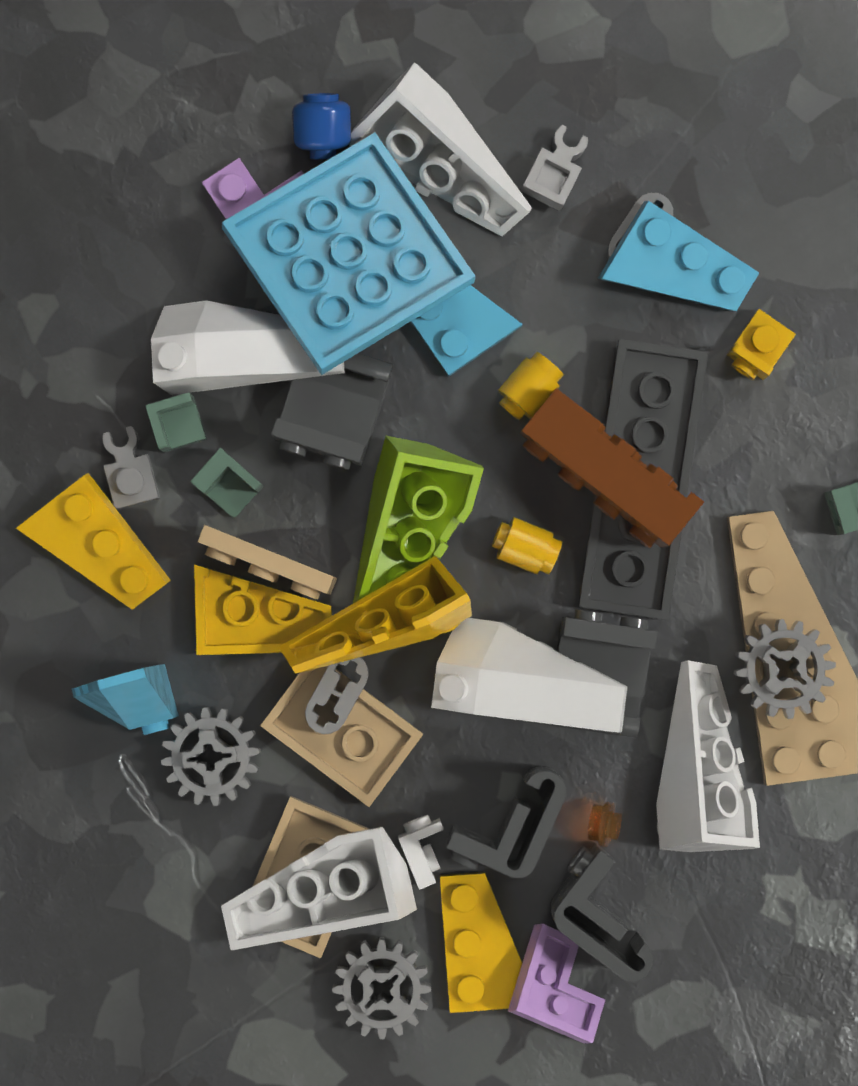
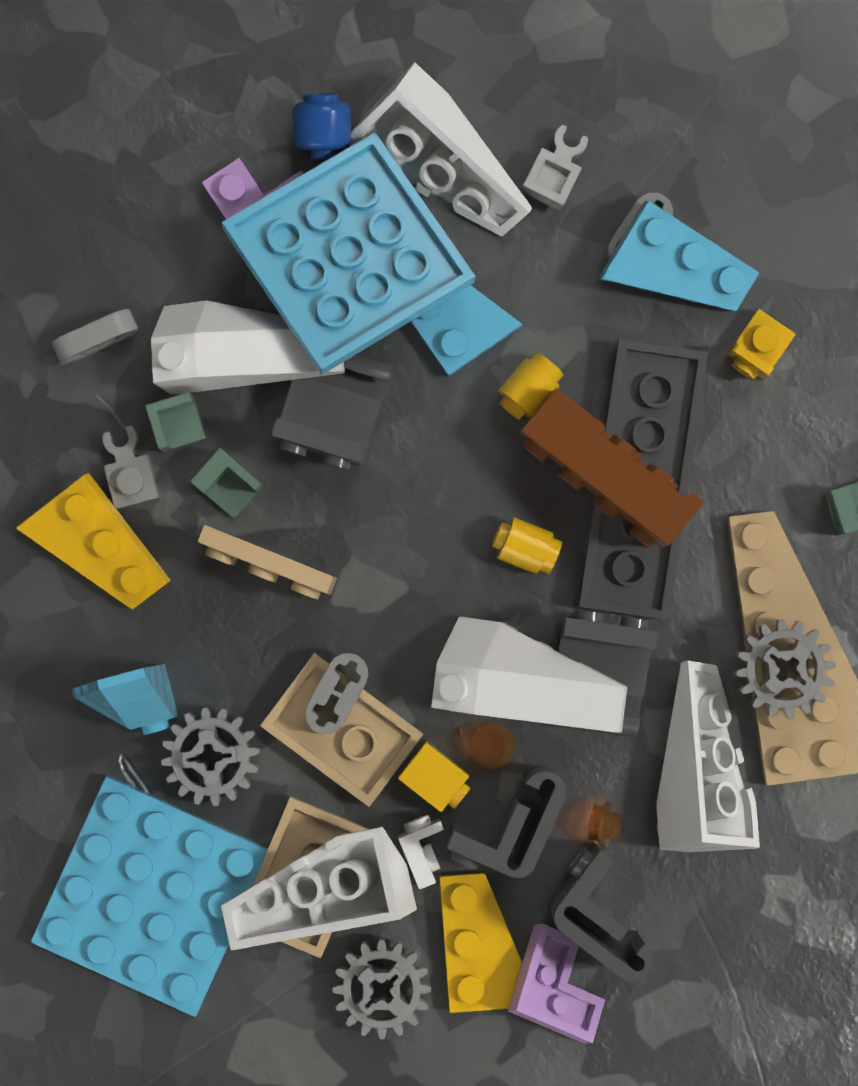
(95, 336): none -> light grey beam
(148, 895): none -> medium azure plate
(248, 616): yellow wing -> none
(396, 615): yellow wedge -> none
(413, 509): lime wedge -> none
(435, 777): none -> yellow brick
(492, 745): none -> clear orange plate

